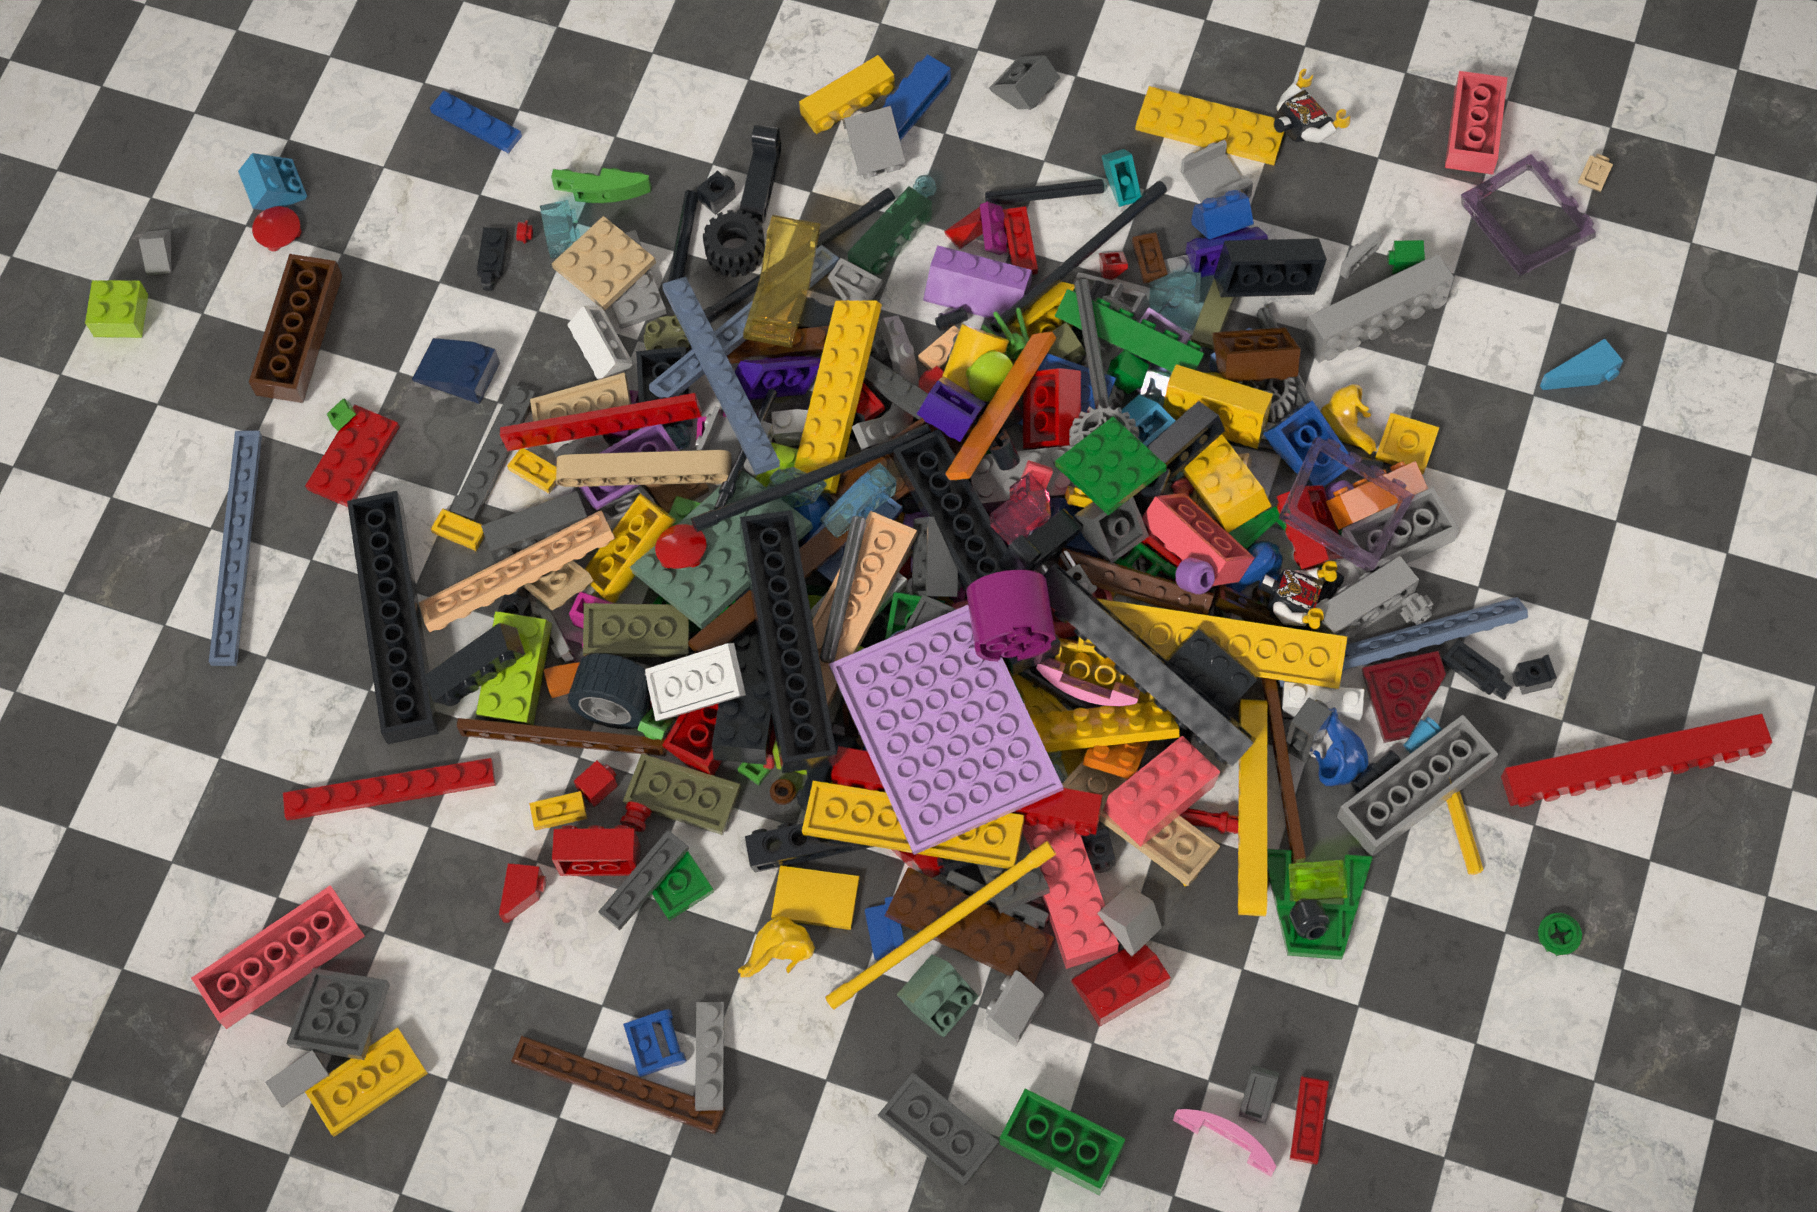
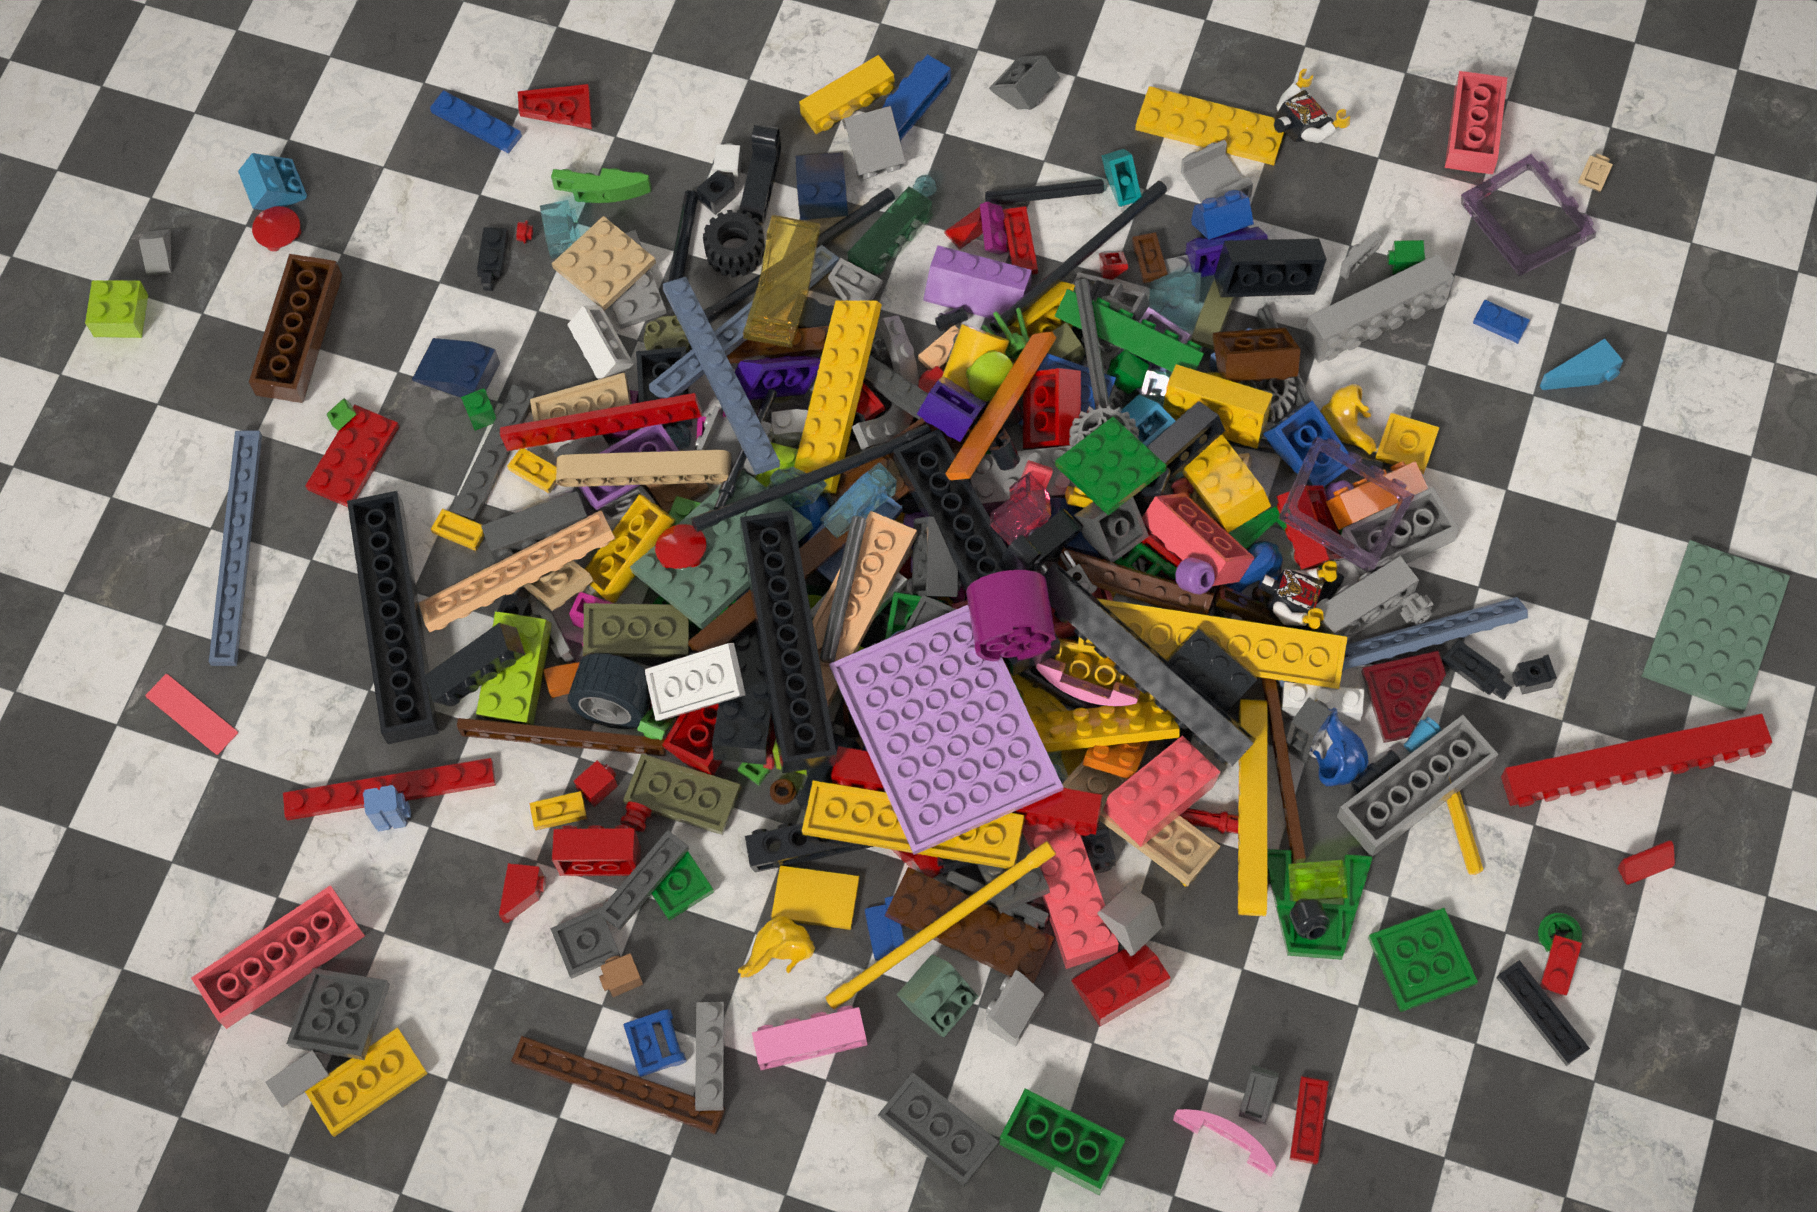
(191, 714): none -> coral sticker
(386, 808): none -> medium blue brick
(479, 409): none -> green brick
(558, 105): none -> red wing
(584, 942): none -> dark grey plate
(620, 975): none -> medium nougat brick
(728, 160): none -> white brick
(809, 1037): none -> bright pink brick
(821, 186): none -> dark blue slope
(1422, 959): none -> green plate
(1501, 321): none -> blue plate
(1543, 1013): none -> black plate
(1560, 965): none -> red plate
(1647, 863): none -> red slope
(1716, 626): none -> sand green plate

